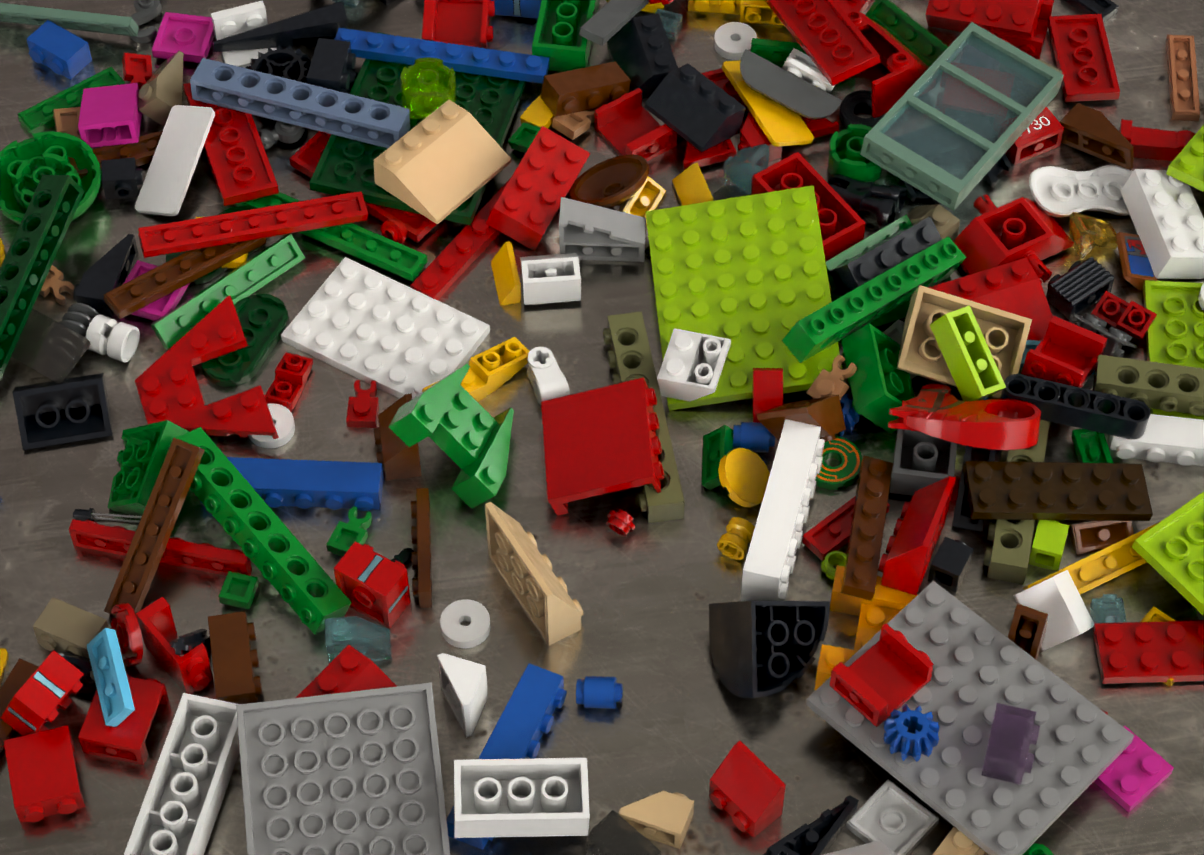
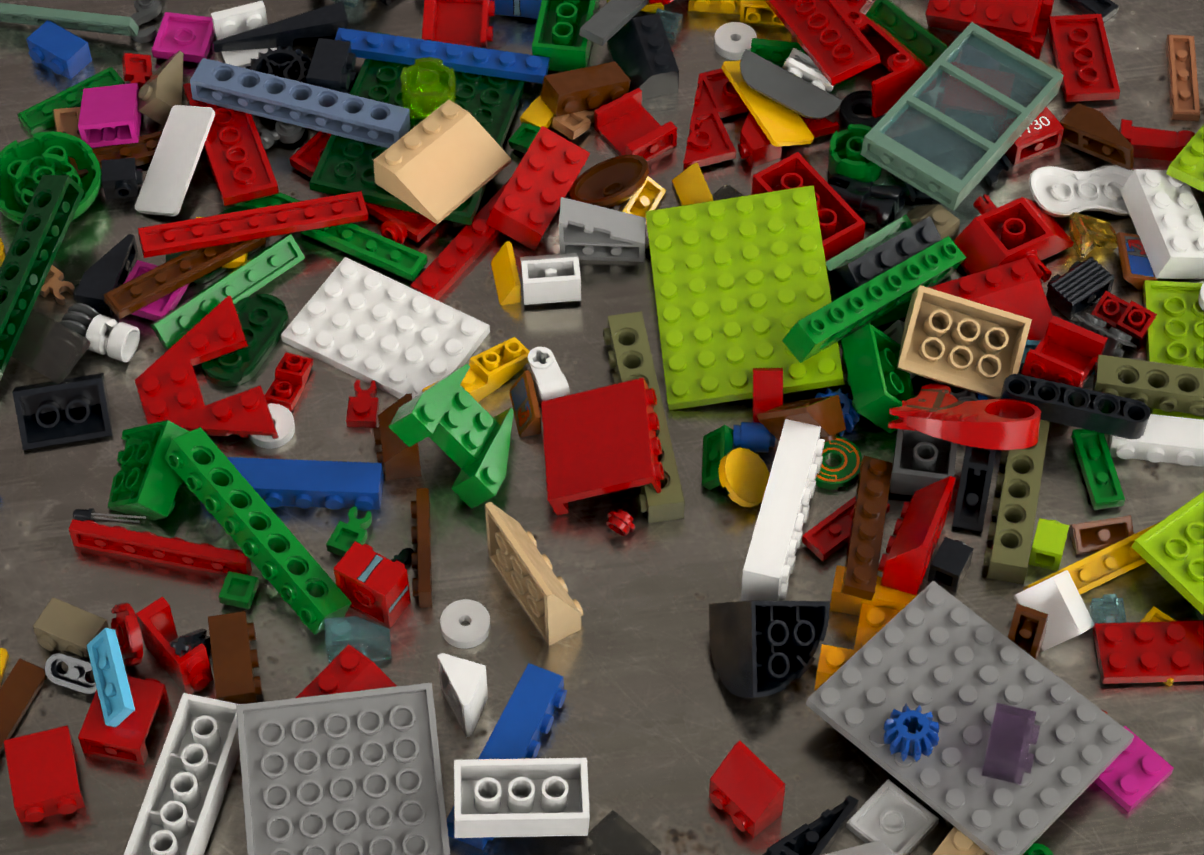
(43, 695): red container -> none
(155, 525): reddish brown plate -> none
(525, 406): none -> slope
(599, 692): blue brick -> none
(661, 817): tan slope -> none
(692, 365): white slope -> none
(696, 108): black slope -> none
(736, 539): yellow wheel -> none
(742, 167): clear light blue slope -> none
(832, 383): medium nougat plate -> none
(833, 559): lime plate -> none
(883, 676): red panel -> none
(967, 355): lime brick -> none
(1057, 491): dark brown plate -> none

